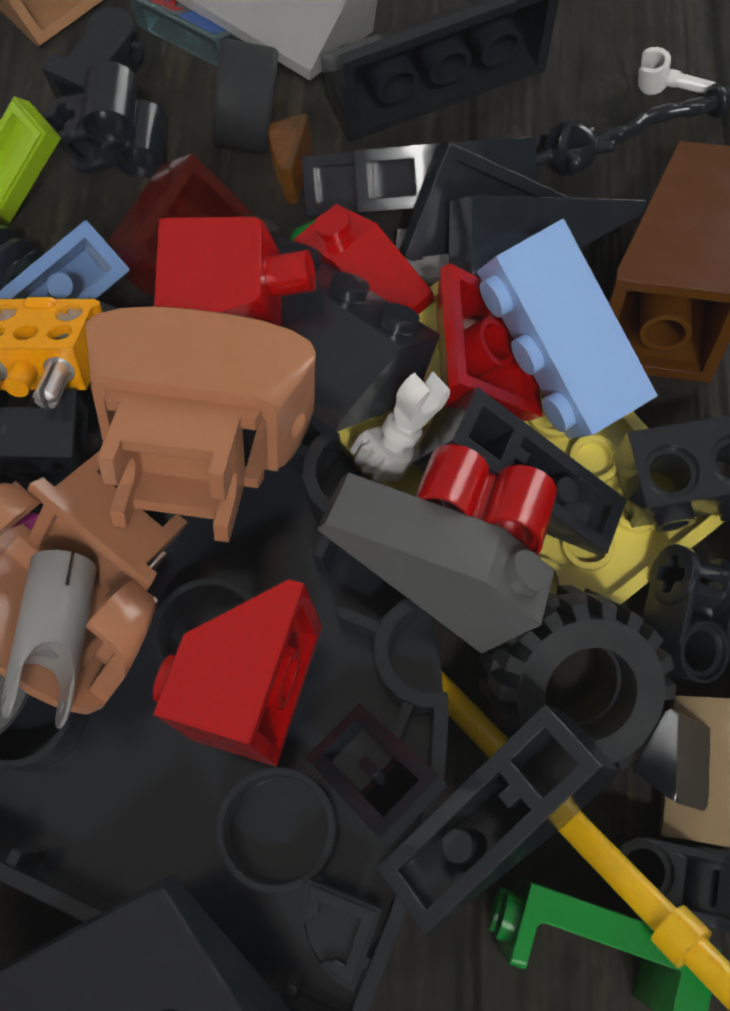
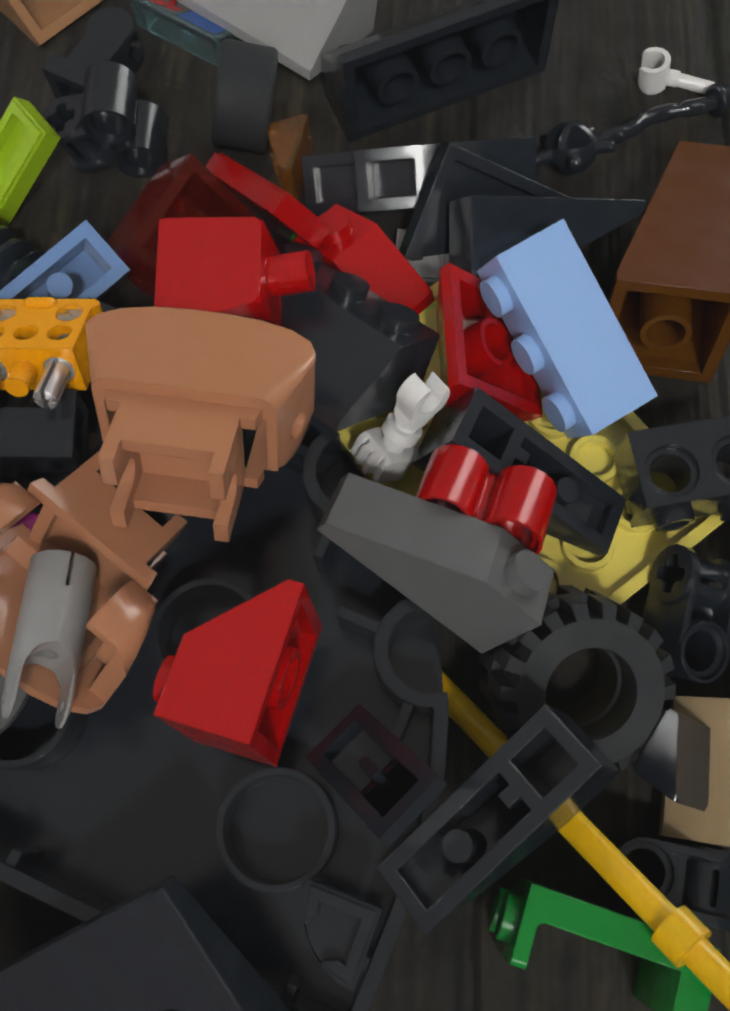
(269, 199): none -> red tile

